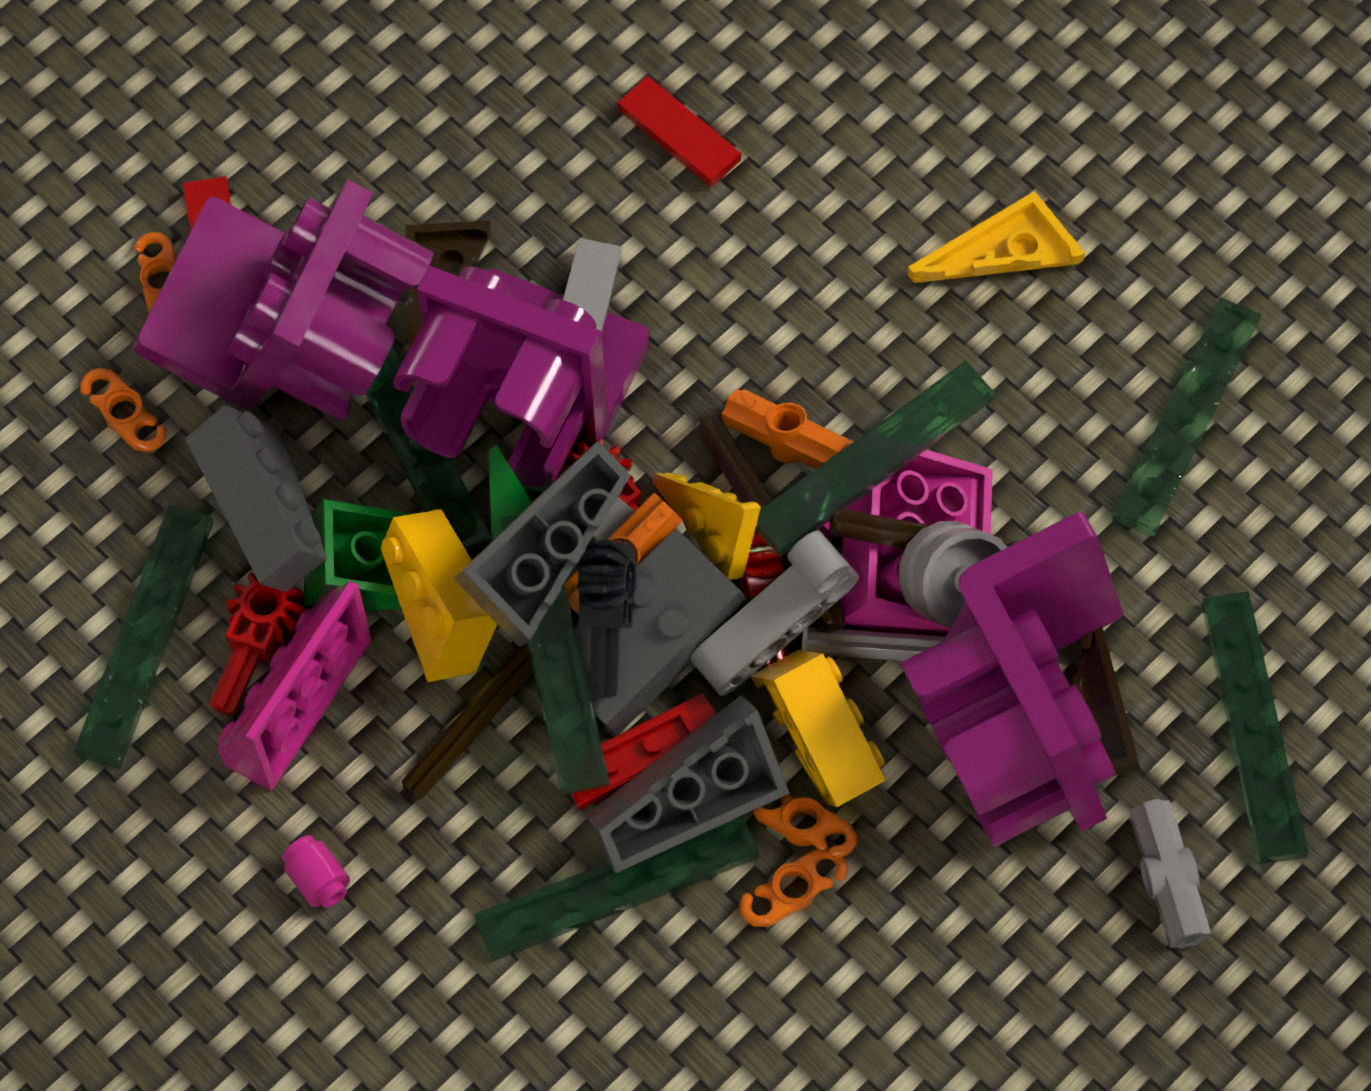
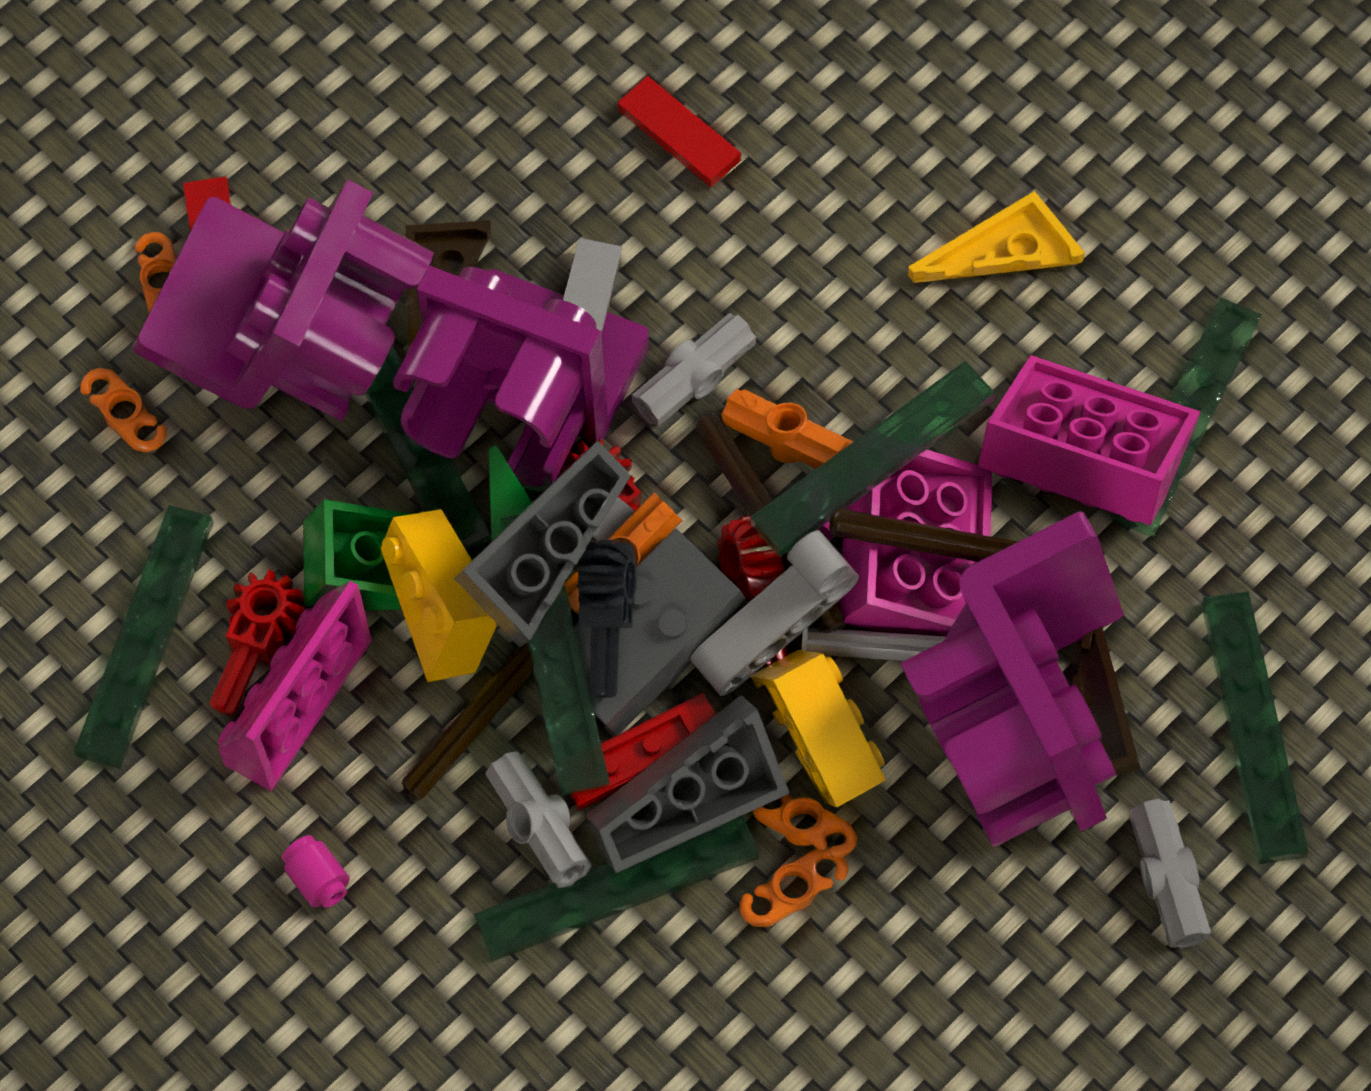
(258, 495): dark grey wedge -> none
(538, 819): none -> light grey piece
(693, 369): none -> light grey piece
(714, 519): yellow wing -> none
(935, 564): light grey wheel -> none
(1088, 439): none -> dark pink slope

